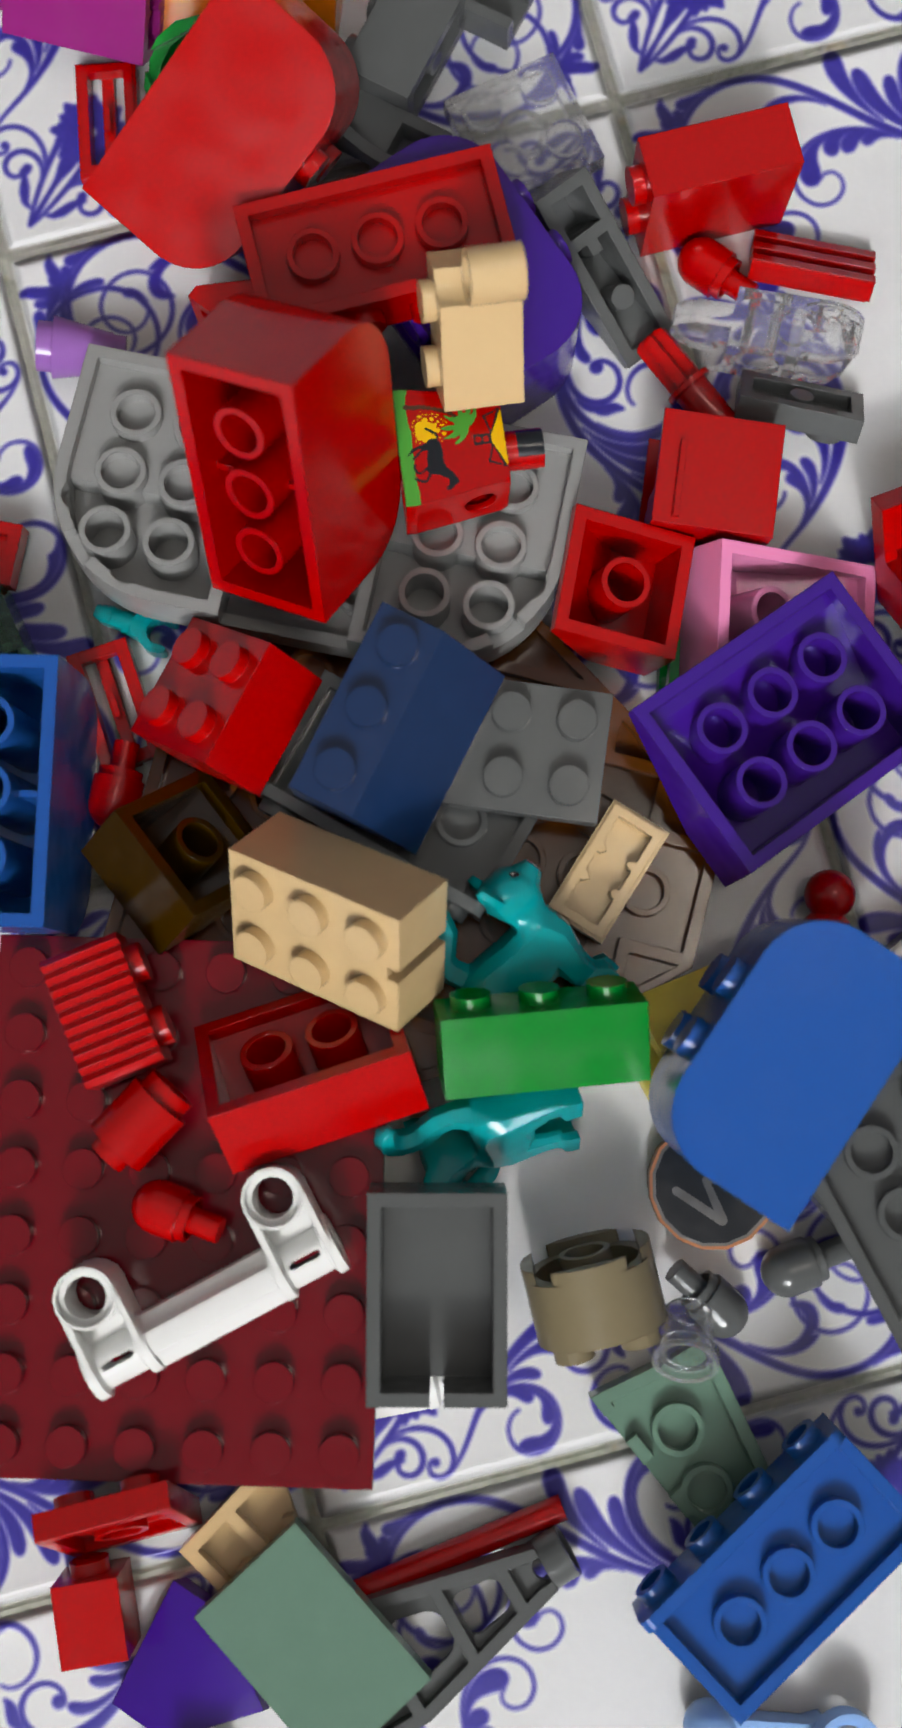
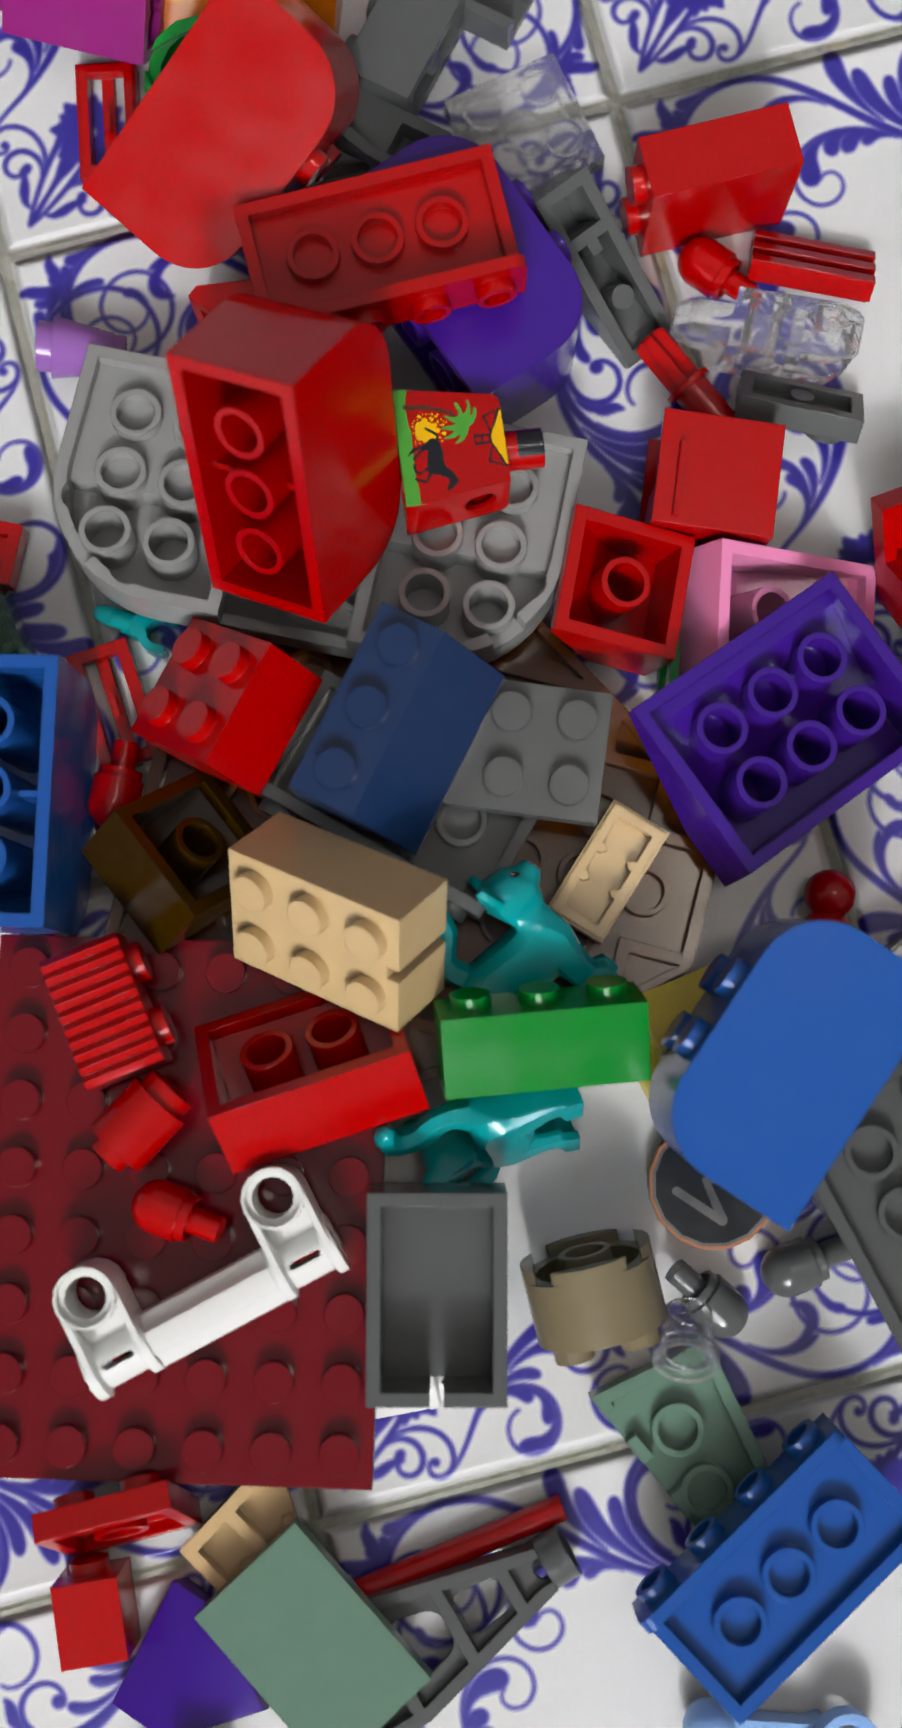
(475, 324): tan hinge -> none

